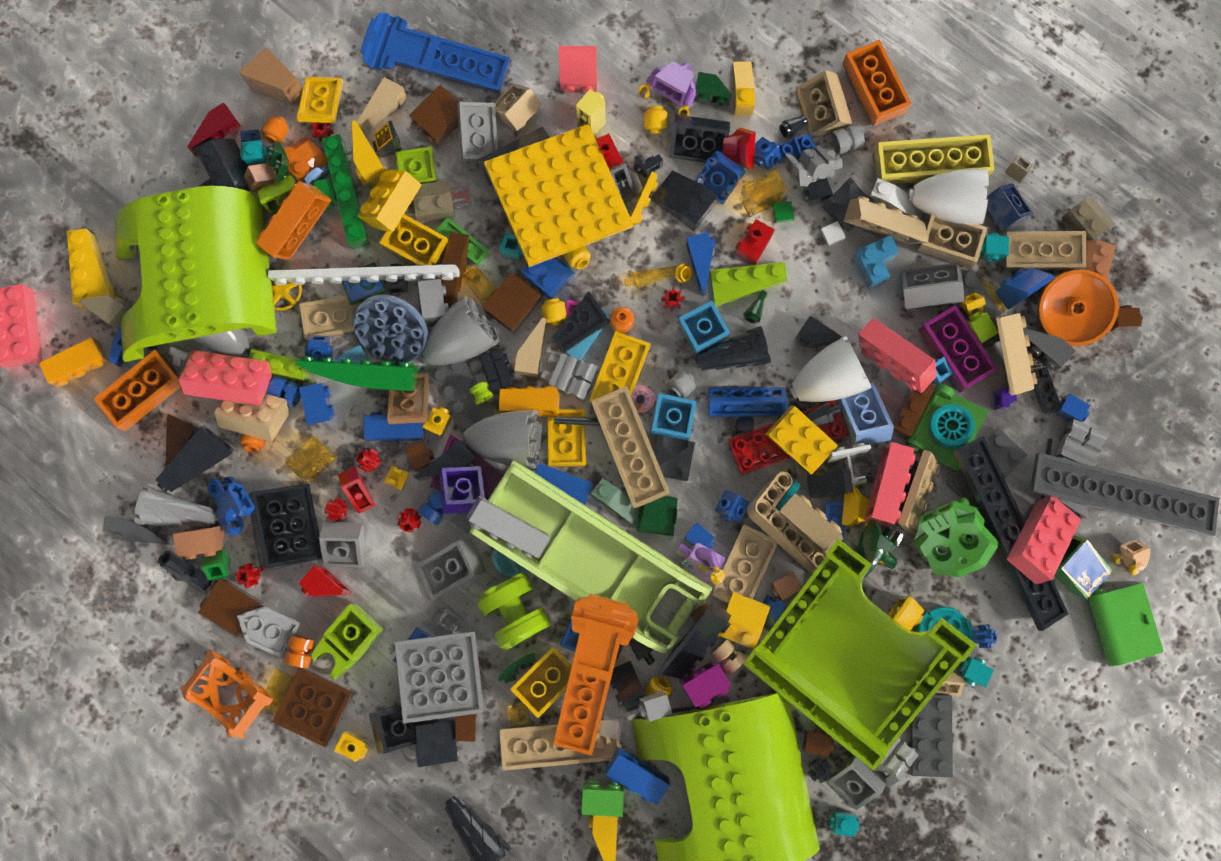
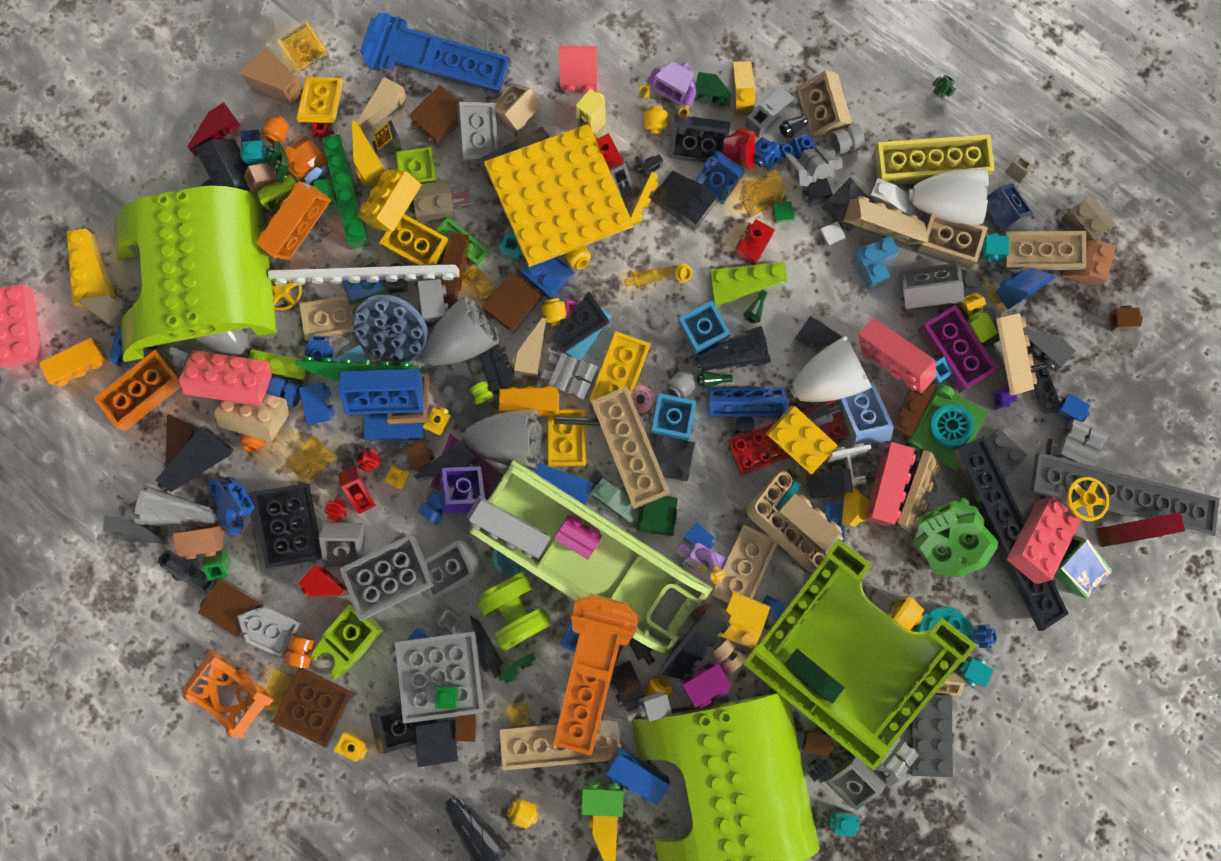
(248, 575): red gear -> none
(303, 46): none -> clear yellow slope
(381, 391): none -> blue slope
(386, 577): none -> light grey slope
(409, 520): red gear -> none
(447, 697): none -> green brick
(487, 651): none -> black bar
(522, 813): none -> yellow head
(544, 682): yellow brick -> none
(578, 536): none -> dark pink brick
(621, 319): orange head -> none
(636, 182): white sticker -> none
(673, 304): red gear -> none
(700, 252): blue slope -> none
(709, 379): none -> dark green cone
(731, 507): blue brick -> none
(768, 111): none -> dark grey slope
(785, 586): nougat brick -> none
(815, 676): none -> dark green slope
(876, 83): orange brick -> none
(876, 546): dark green piece -> none
(944, 86): none -> dark green gear
(1078, 307): orange dish -> none
(1087, 499): none -> yellow wheel
(1125, 624): bright green door -> none
(1134, 556): light nougat piece -> none
(1141, 529): none -> dark red slope

